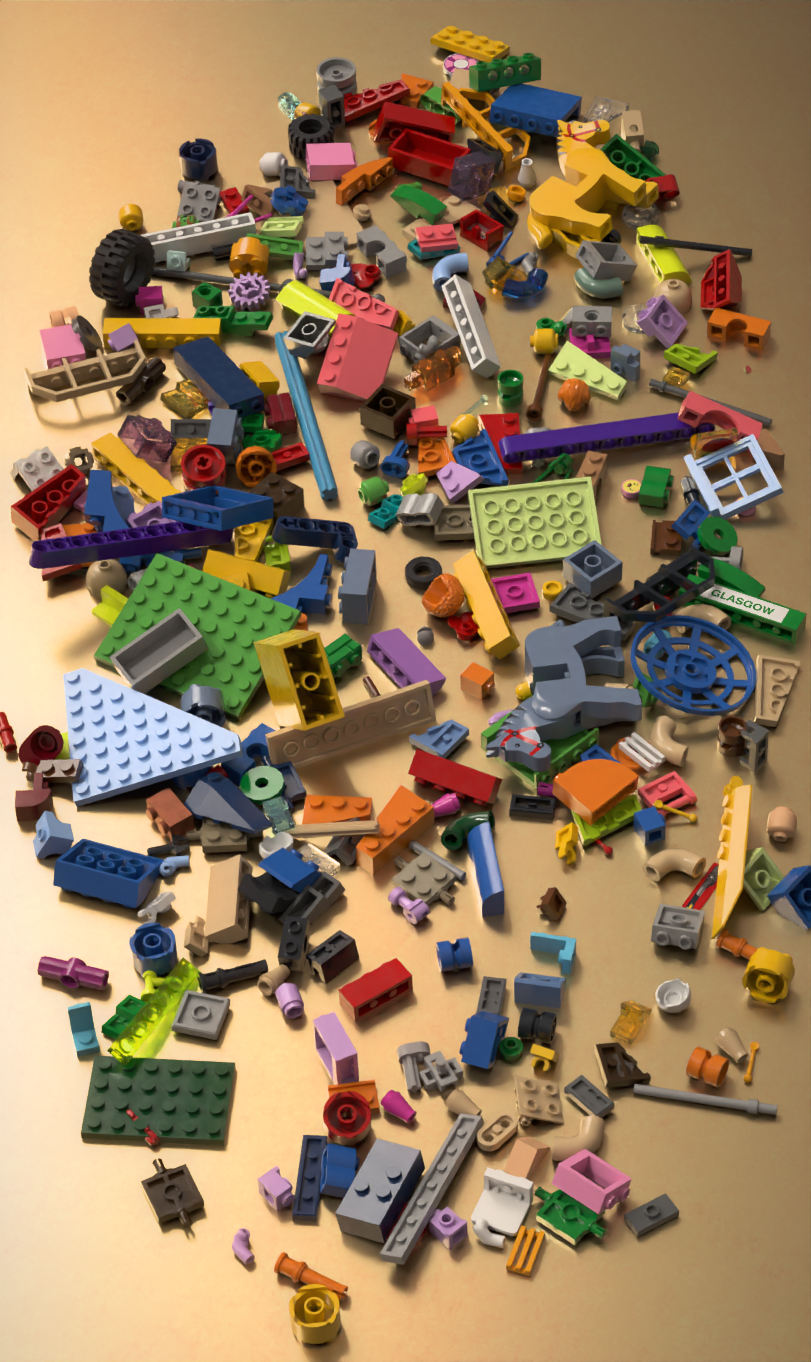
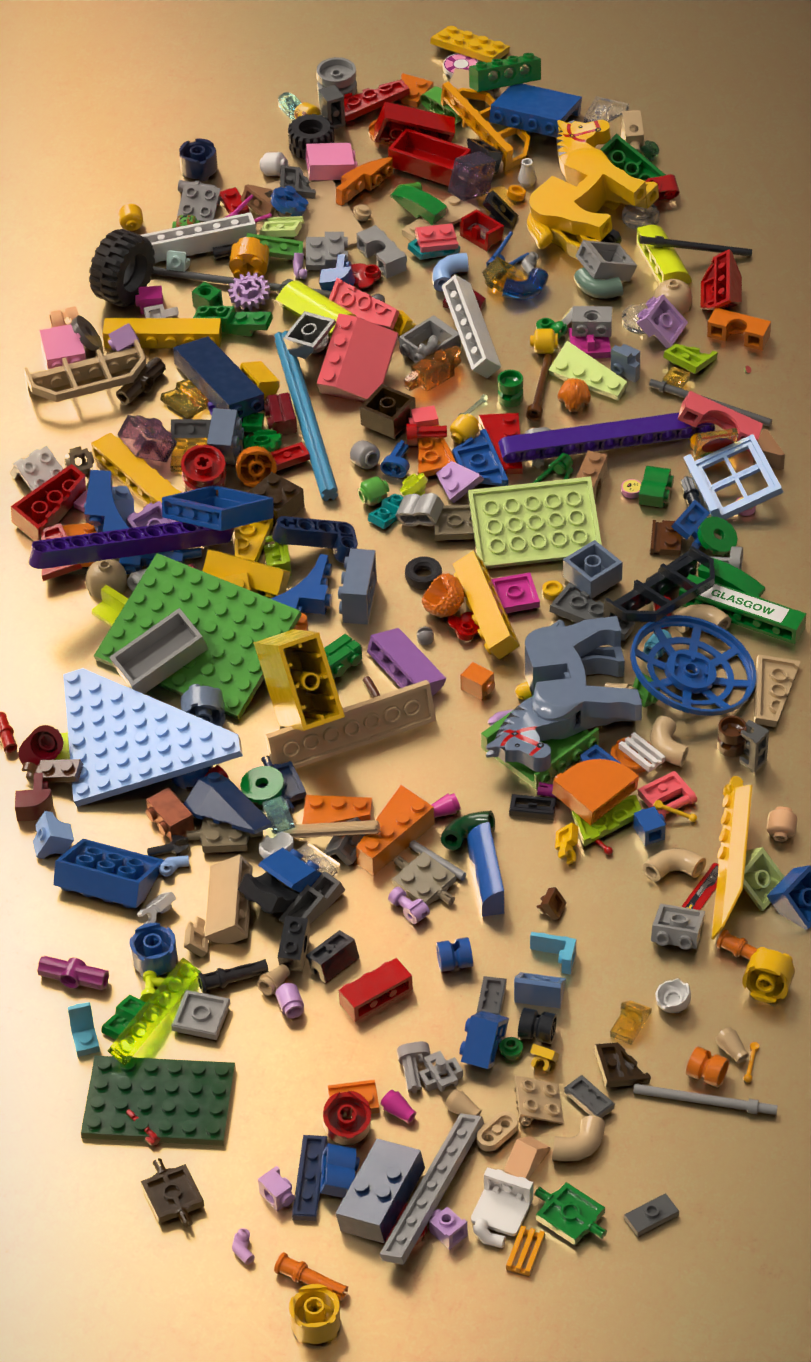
(252, 747): blue arch -> none
(335, 1049): lavender window -> none
(441, 739): medium blue wing -> none
(454, 776): red brick -> none
(571, 1181): bright pink window -> none

